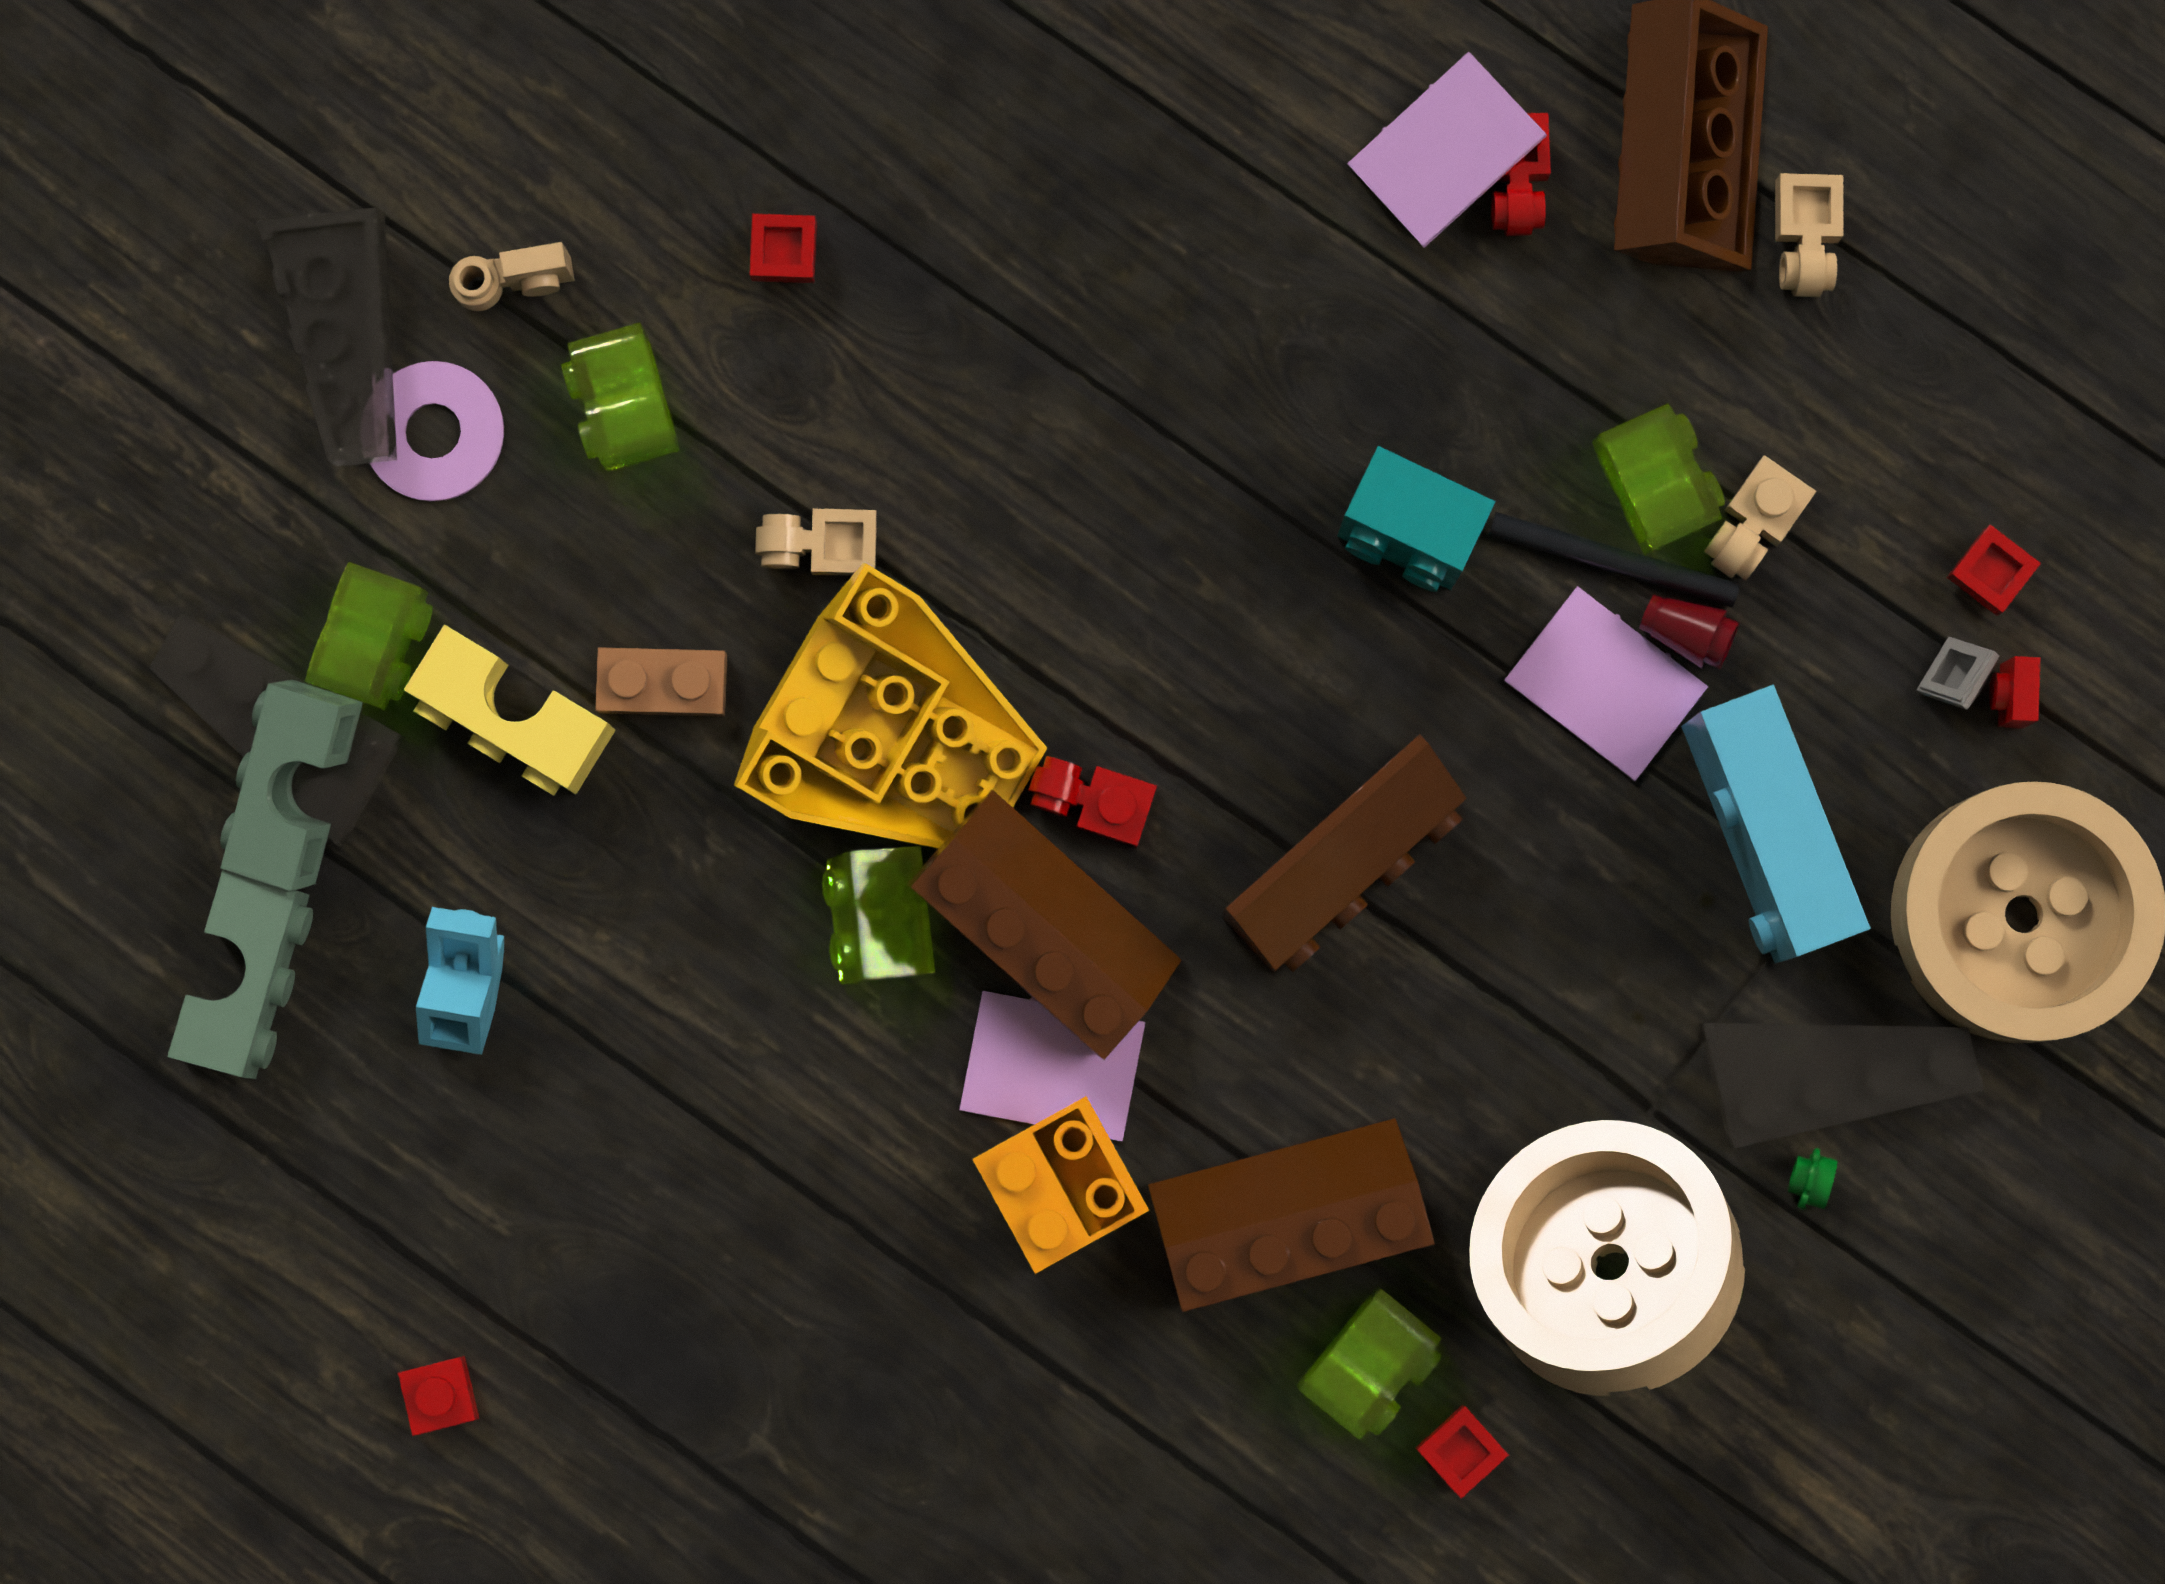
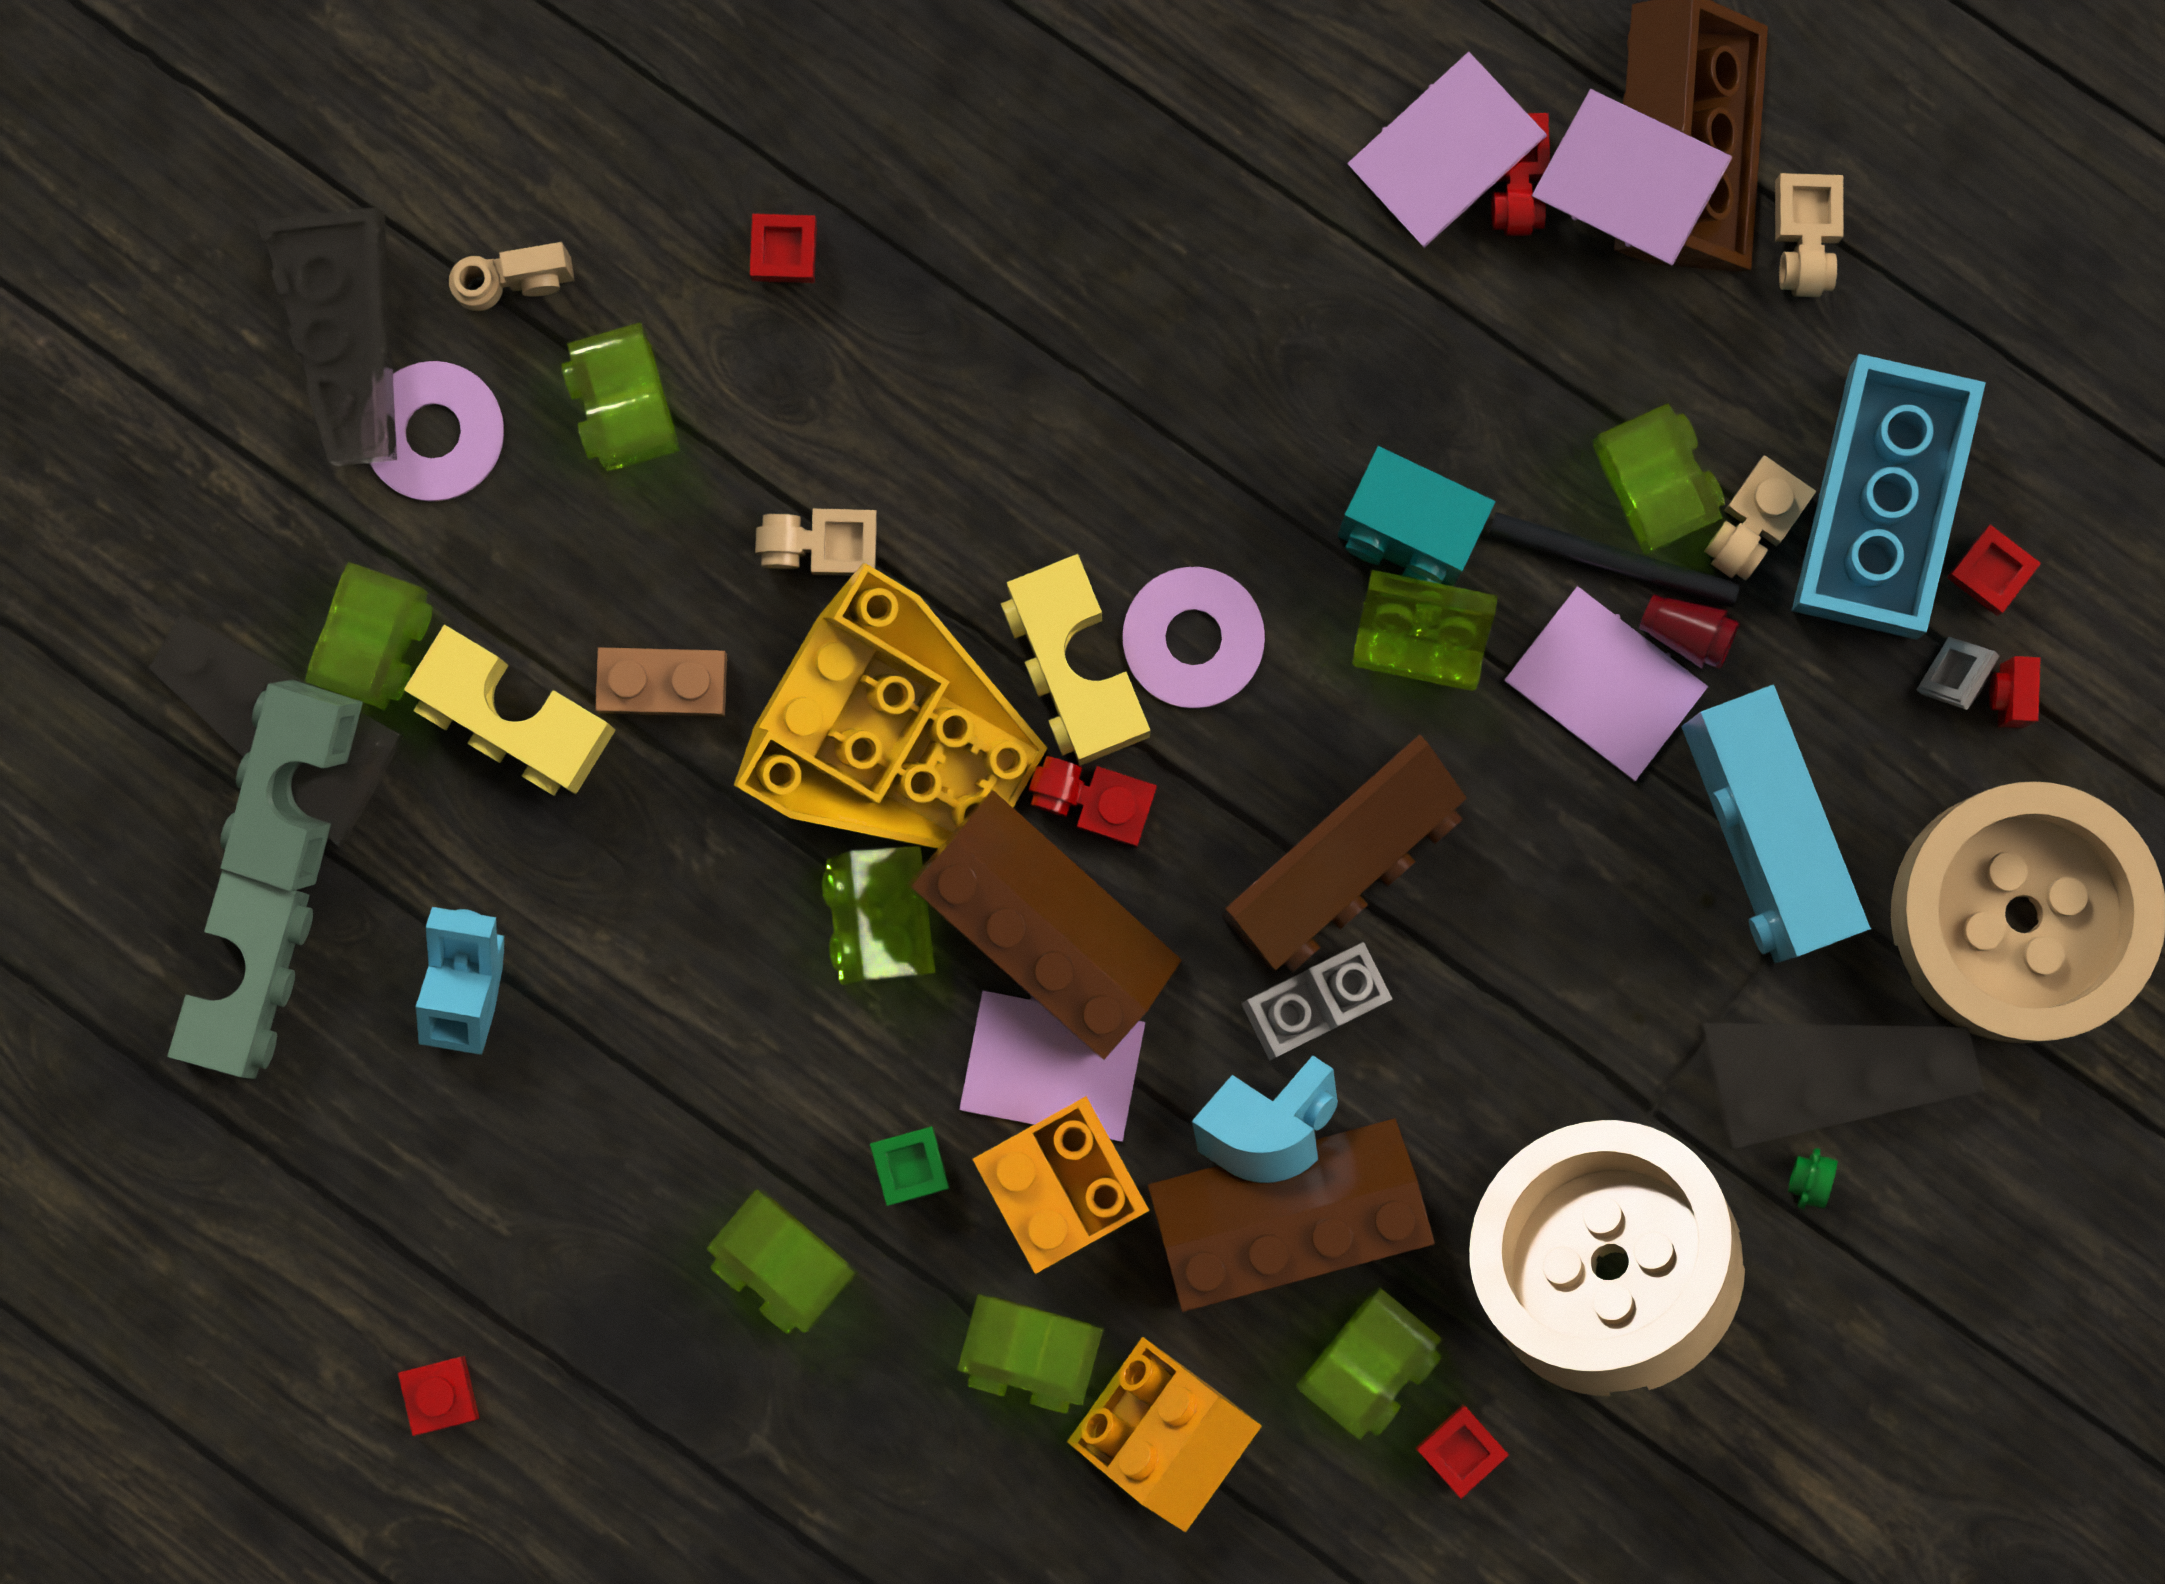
(780, 1262): none -> clear neon green brick
(909, 1166): none -> green plate
(1029, 1351): none -> clear neon green brick
(1092, 714): none -> light yellow arch
(1164, 1435): none -> light orange slope
(1186, 591): none -> lavender gear
(1267, 1137): none -> medium azure brick
(1316, 1001): none -> light grey slope
(1424, 630): none -> clear neon green bracket
(1631, 177): none -> lavender window
(1888, 496): none -> medium azure brick

